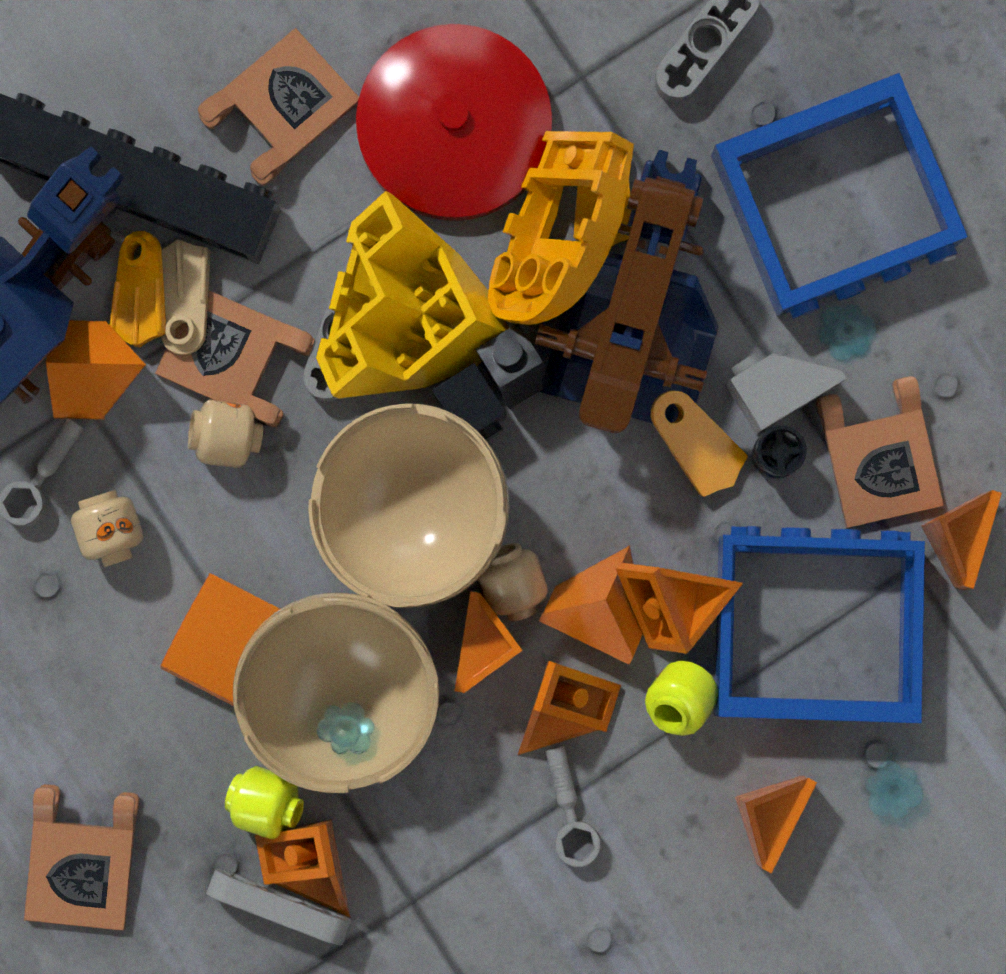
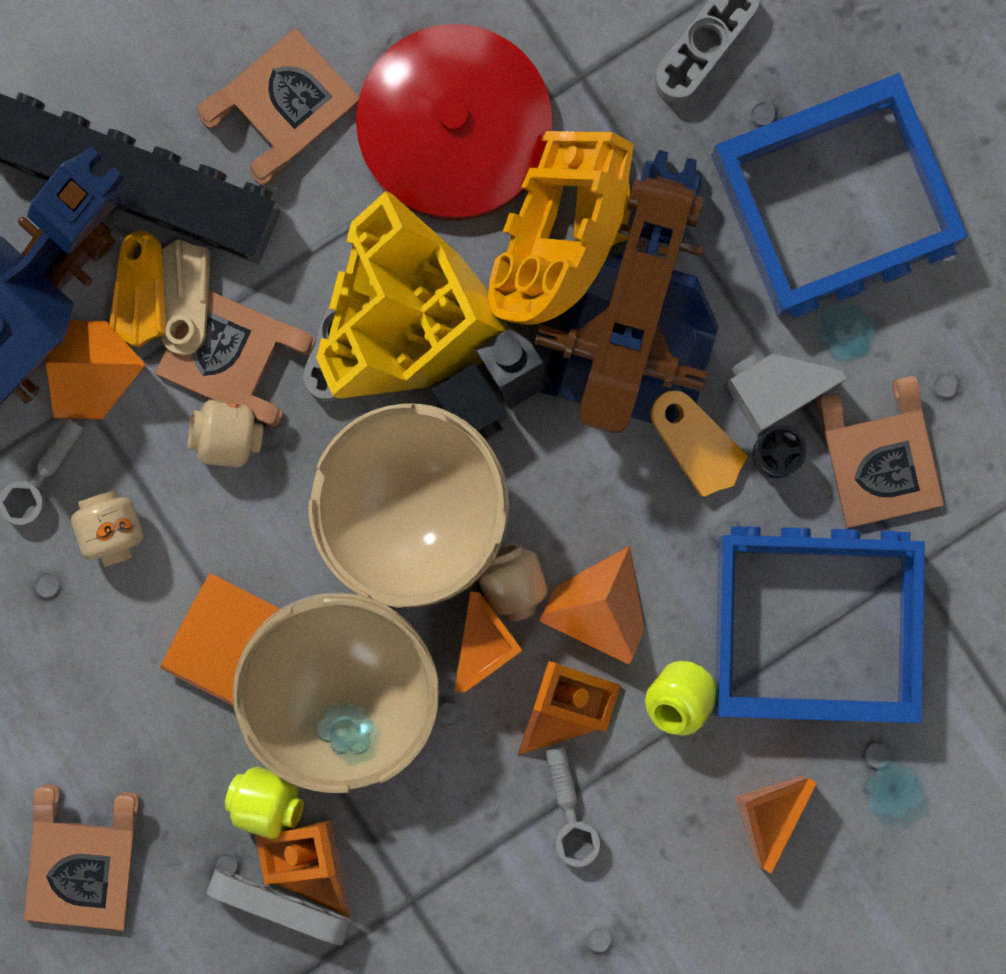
(673, 604): orange slope -> none
(962, 537): orange slope -> none

